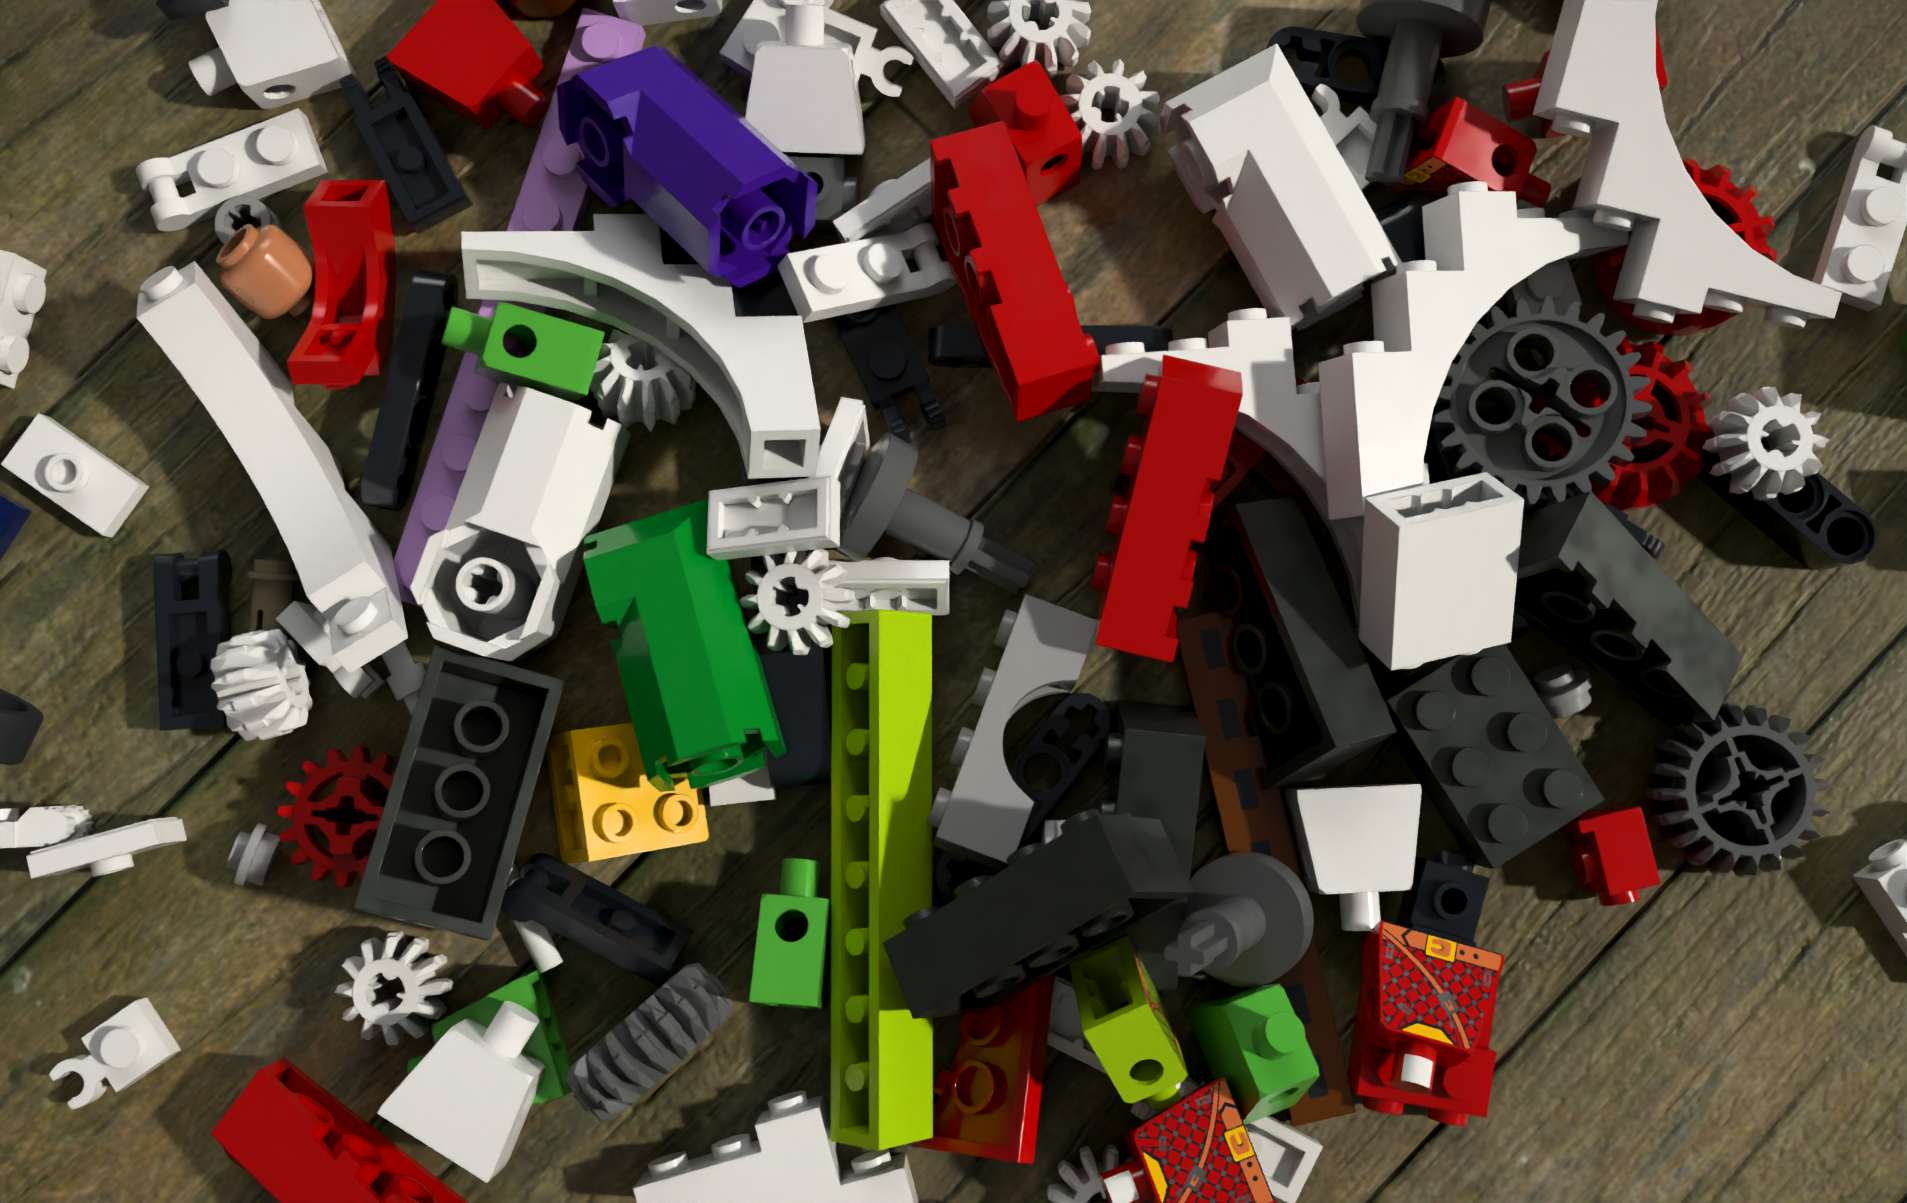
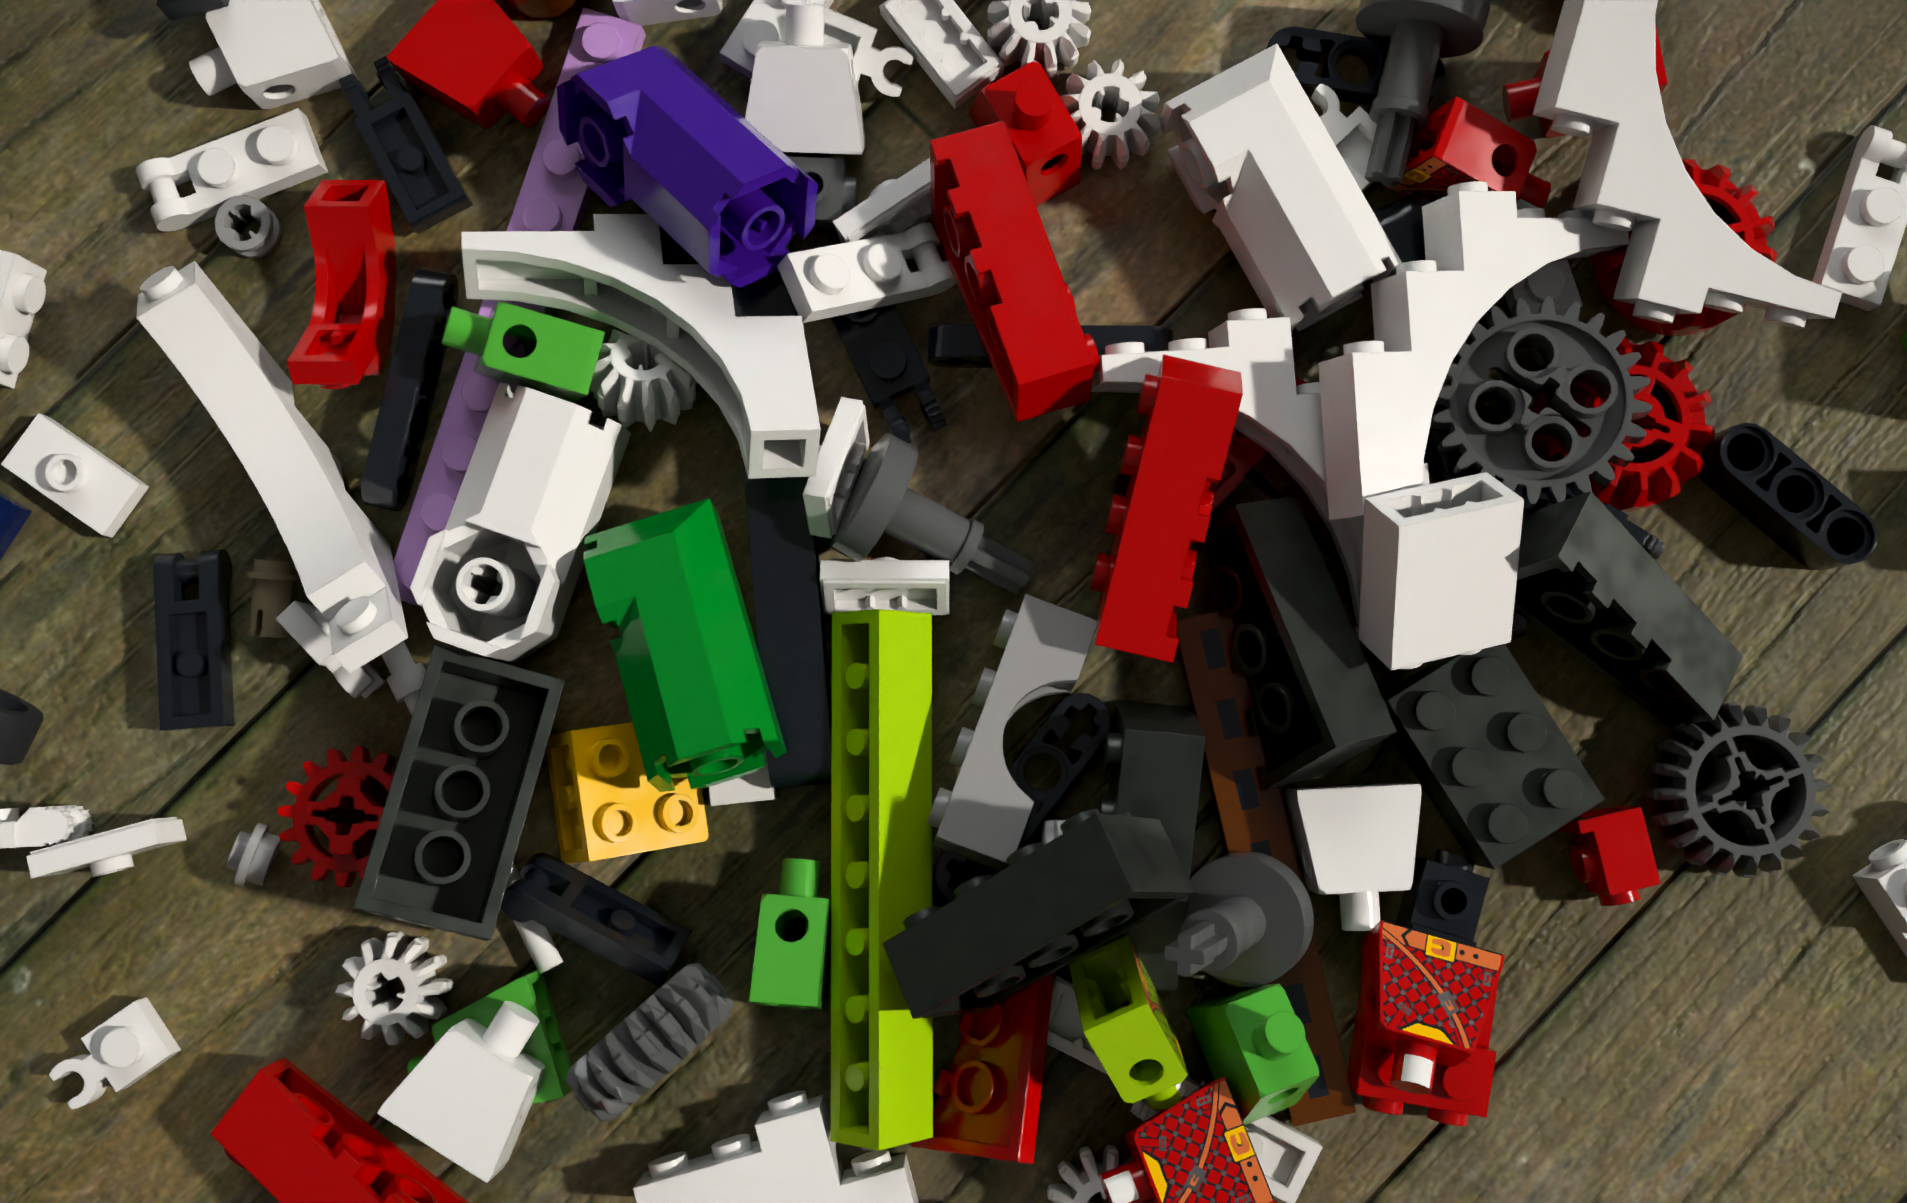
(261, 684): white gear -> none
(267, 271): nougat head -> none
(774, 518): white plate -> none
(788, 624): white gear -> none
(1563, 689): light grey plate -> none
(1788, 437): white gear -> none

